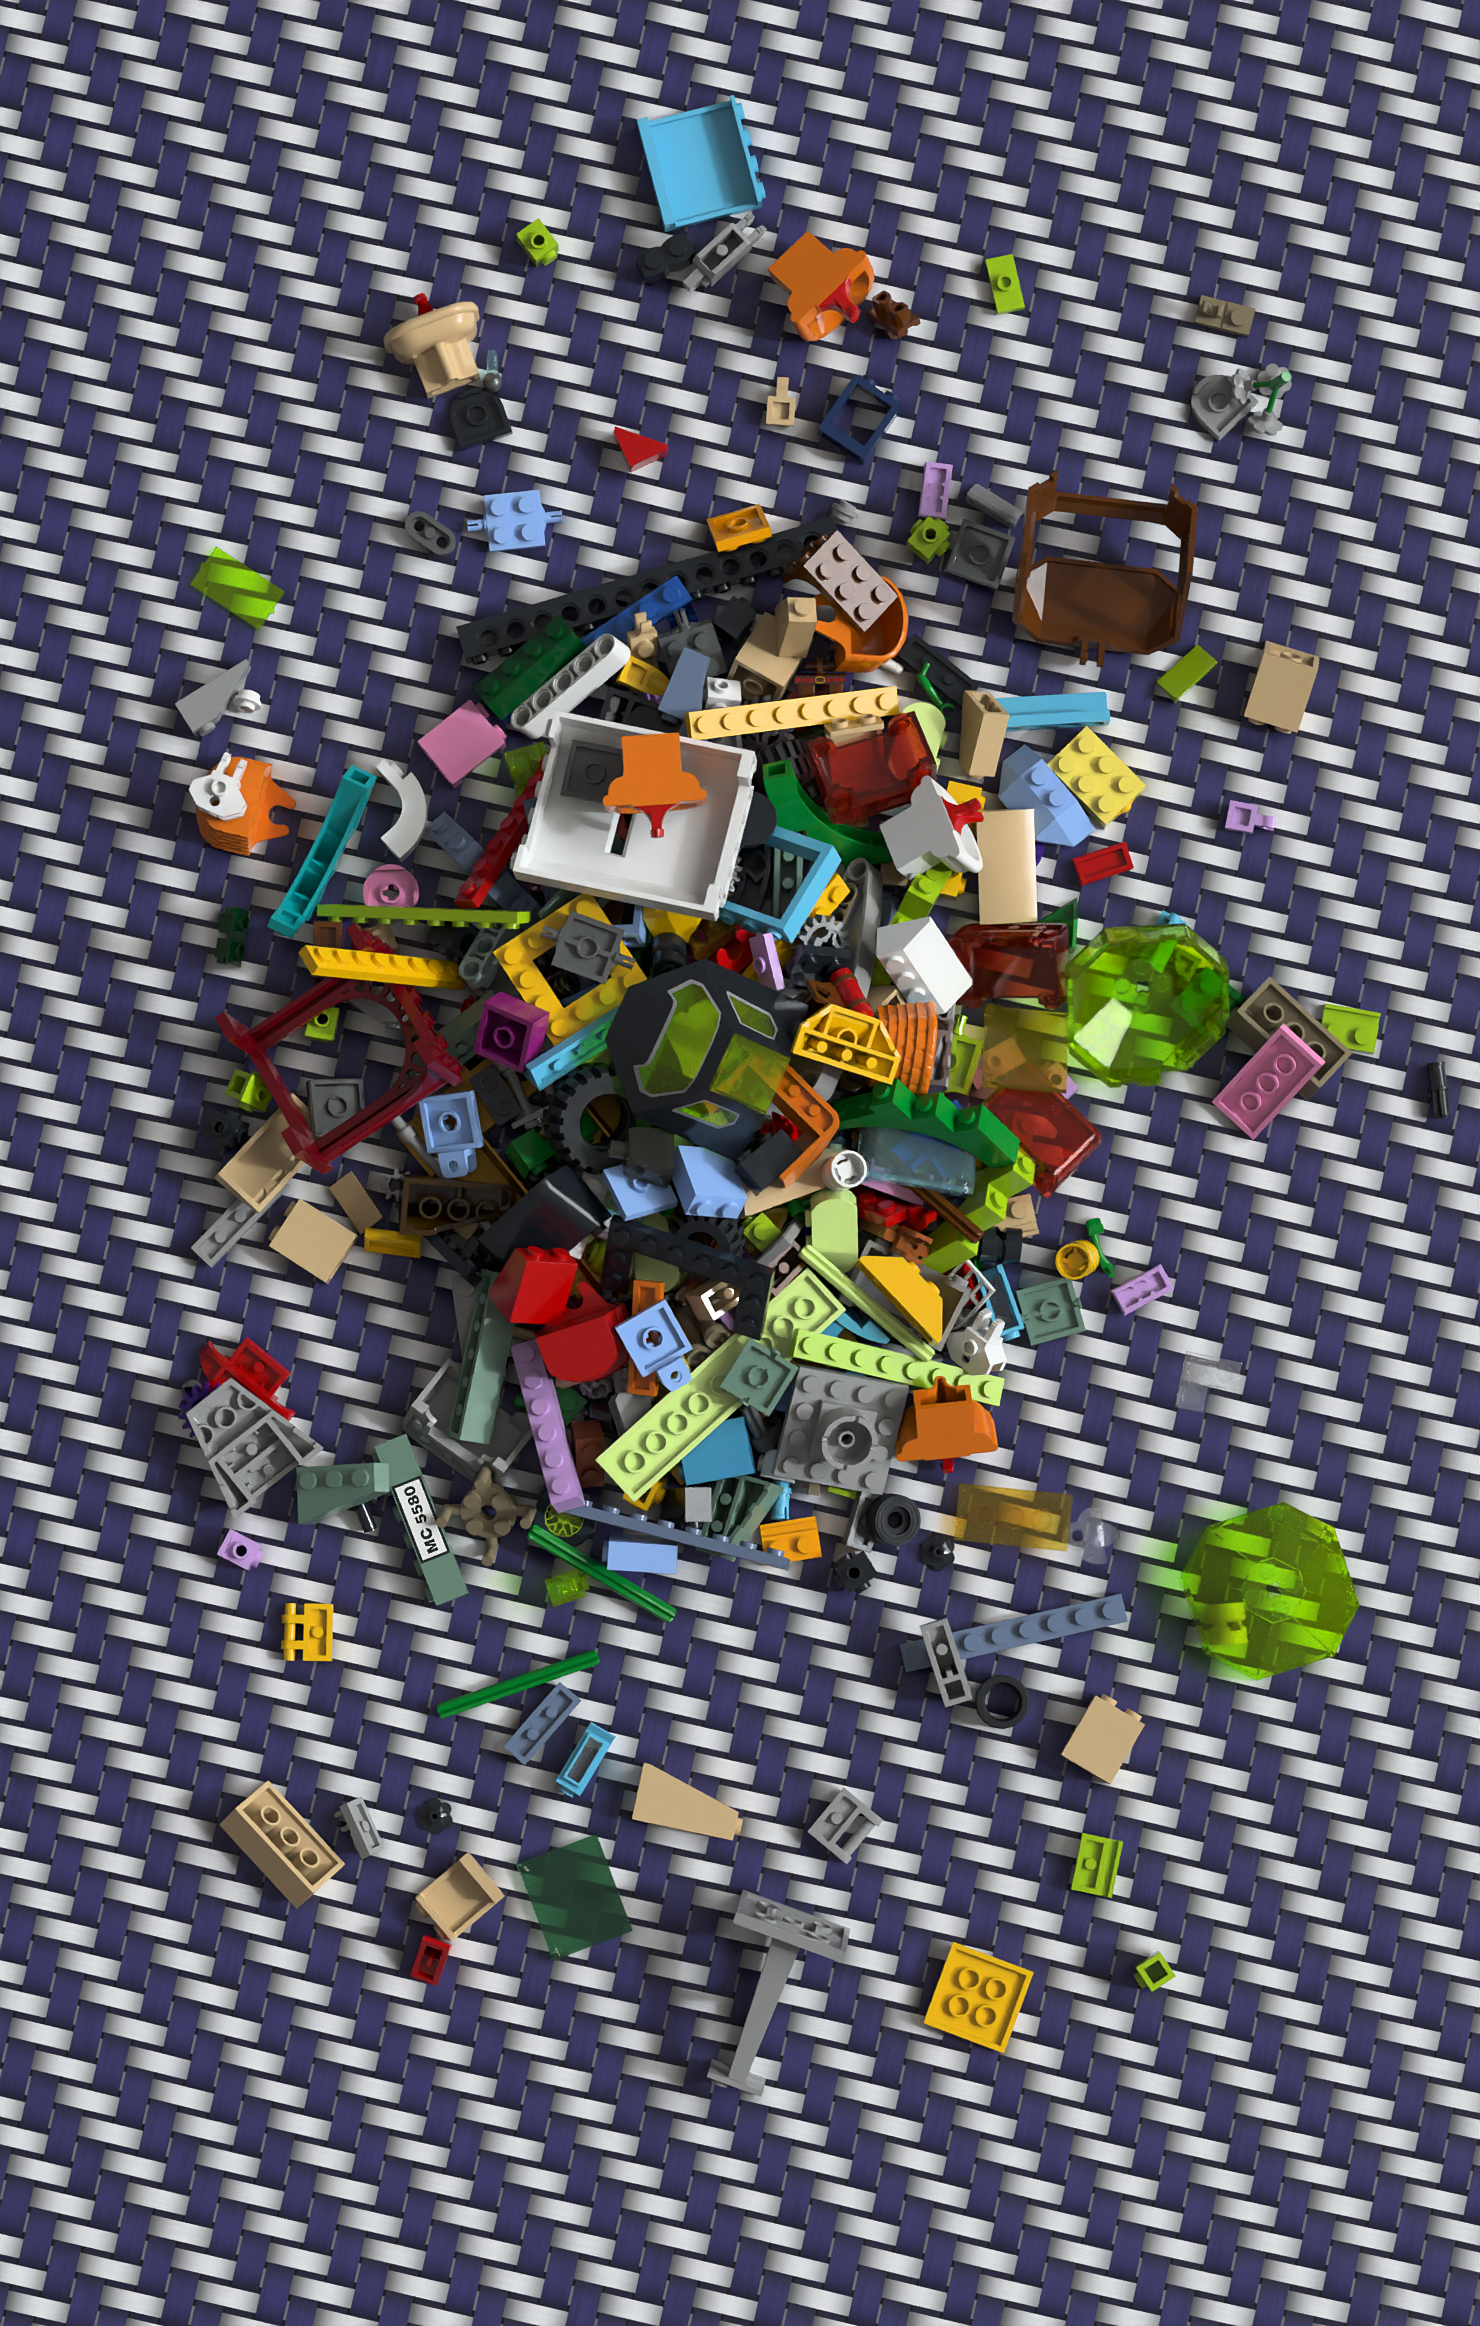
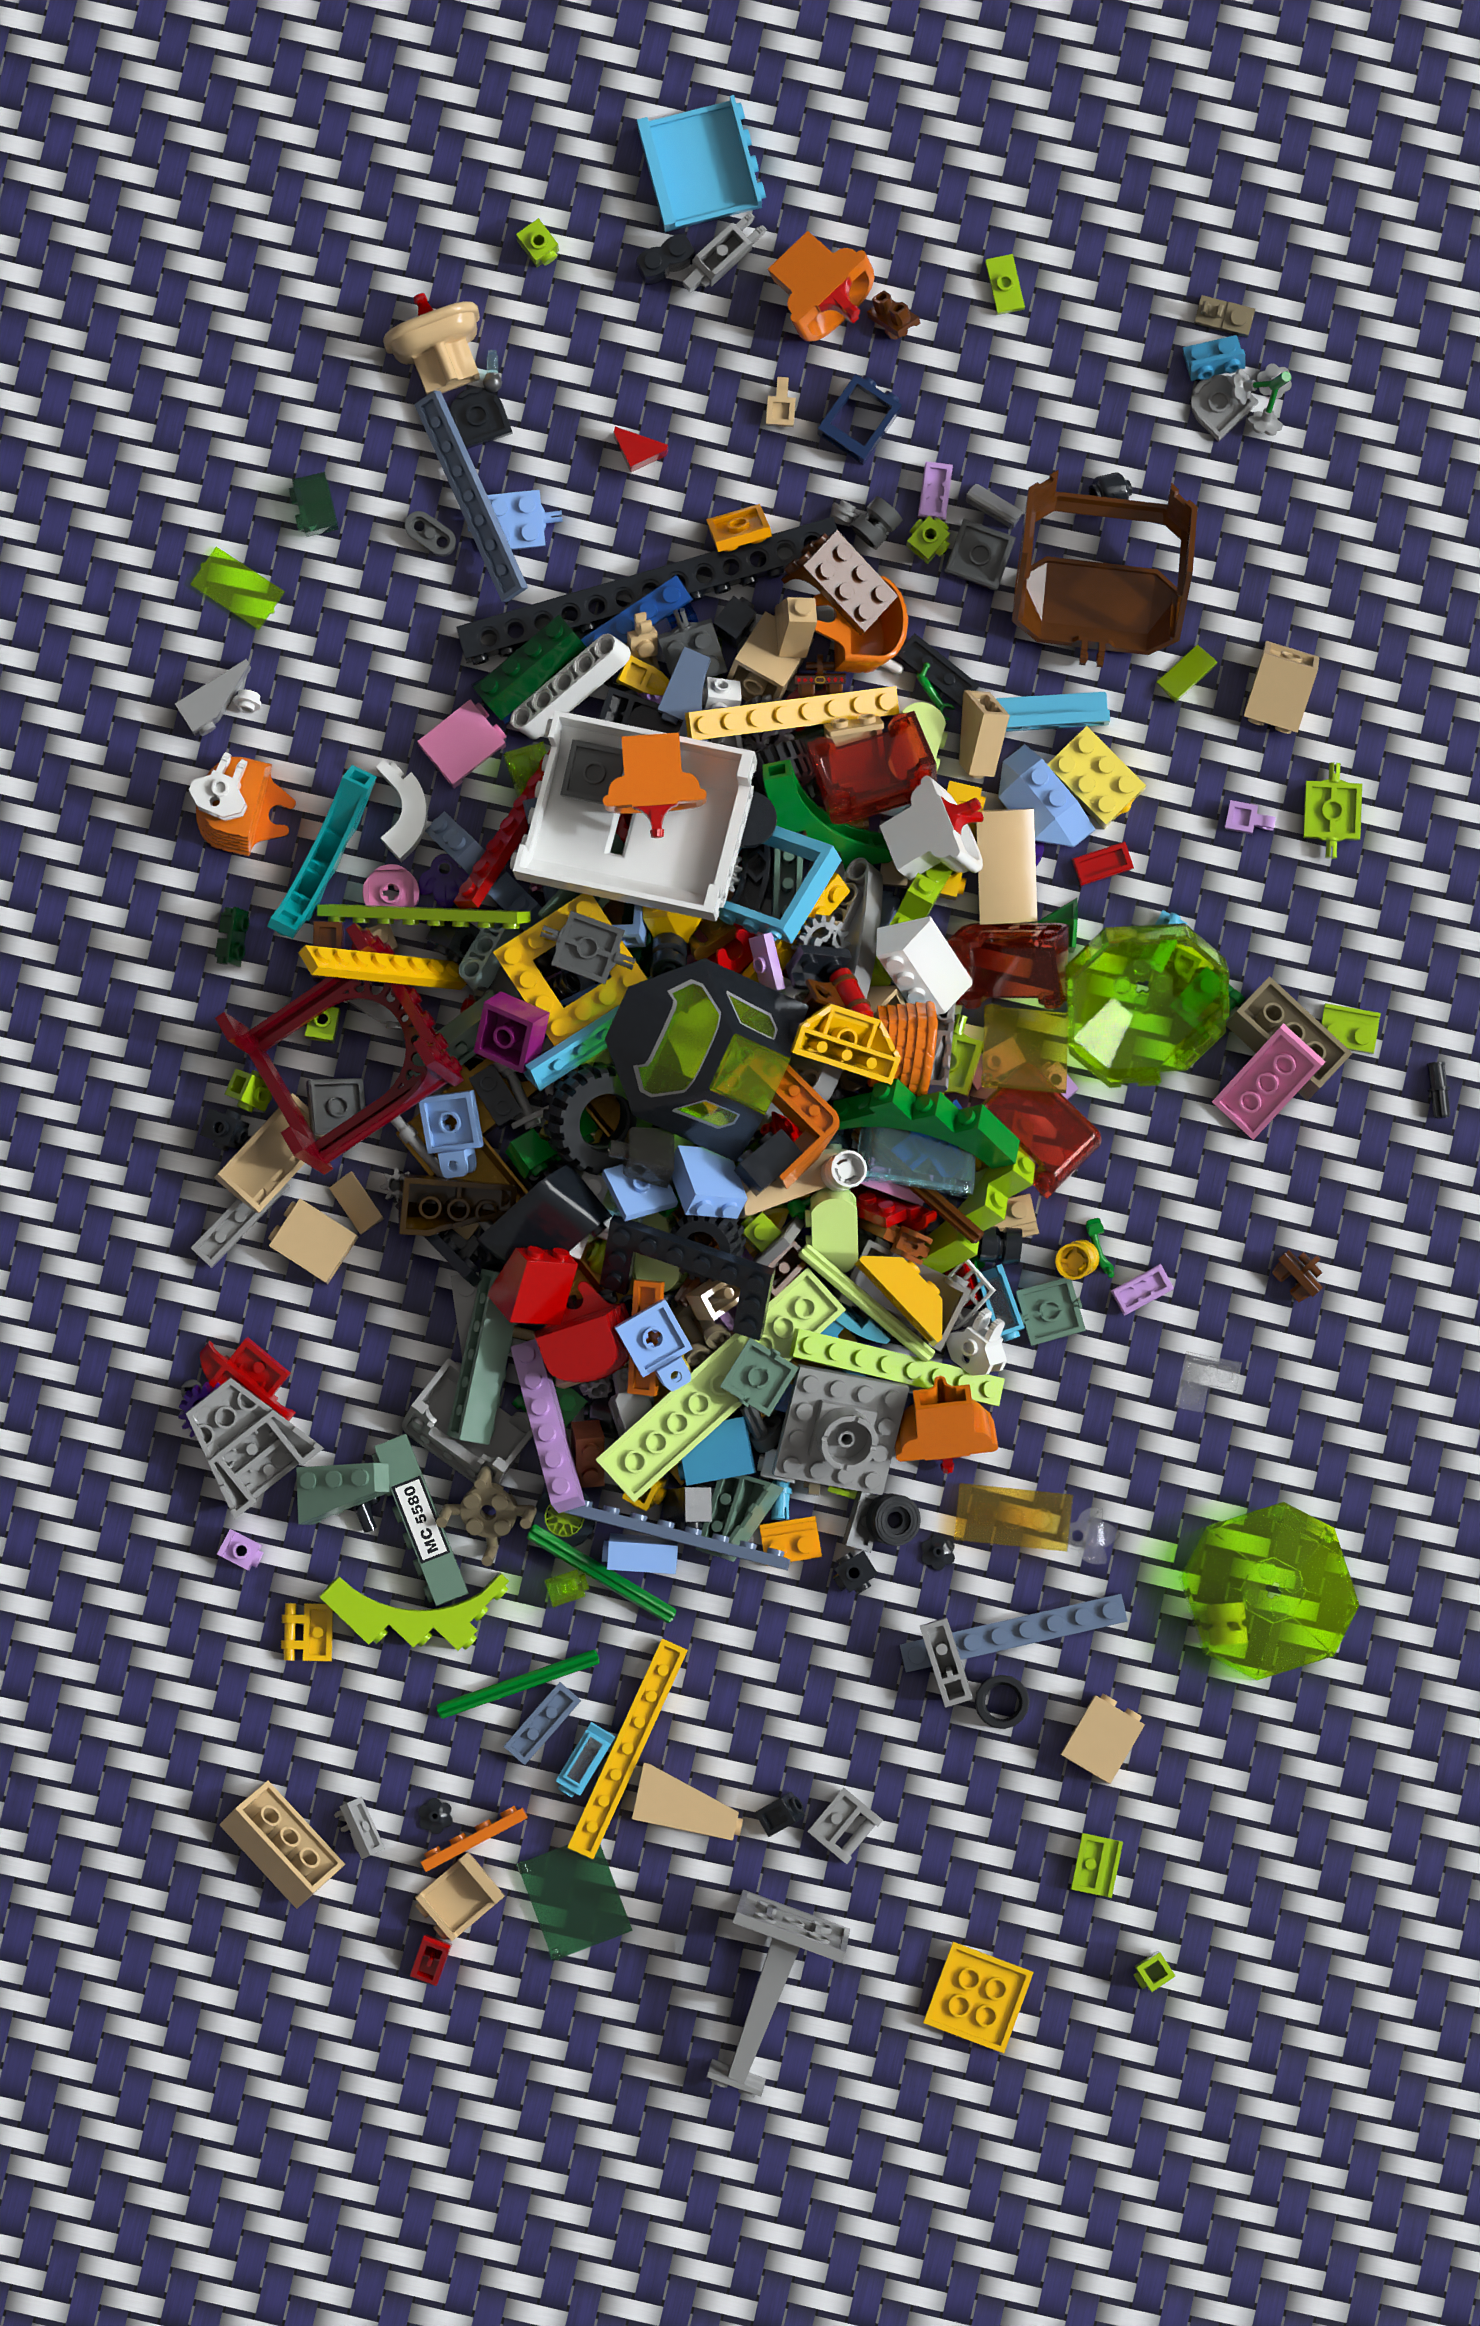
(314, 504): none -> clear green brick
(371, 1618): none -> lime arch
(392, 1243): yellow tile -> none
(443, 885): none -> dark purple plate
(462, 1843): none -> orange plate
(471, 496): none -> sand blue plate
(627, 1748): none -> yellow plate
(780, 1813): none -> black bracket
(884, 516): none -> dark grey wheel
(1111, 486): none -> black head
(1214, 358): none -> dark azure bracket
(1307, 1283): none -> reddish brown hips
(1332, 810): none -> lime plate

